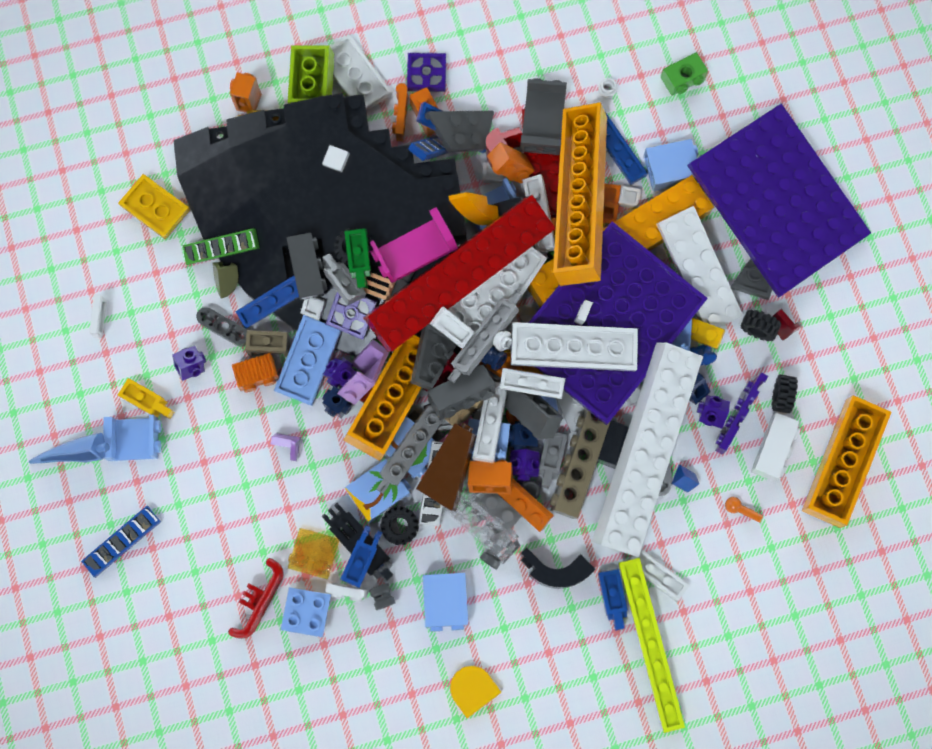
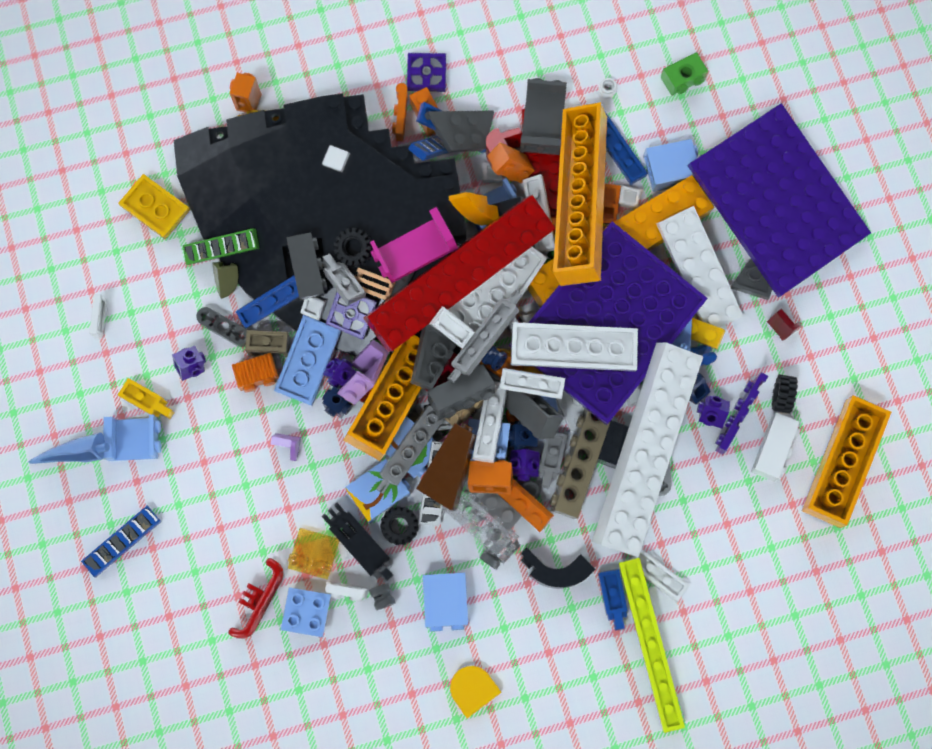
(310, 72): lime brick -> none
(356, 73): white tile -> none
(358, 256): green hinge -> none
(360, 559): blue hinge -> none
(502, 340): white plate -> none
(583, 312): white tile -> none
(685, 479): blue slope -> none
(734, 505): orange bar -> none
(760, 325): black tyre -> none

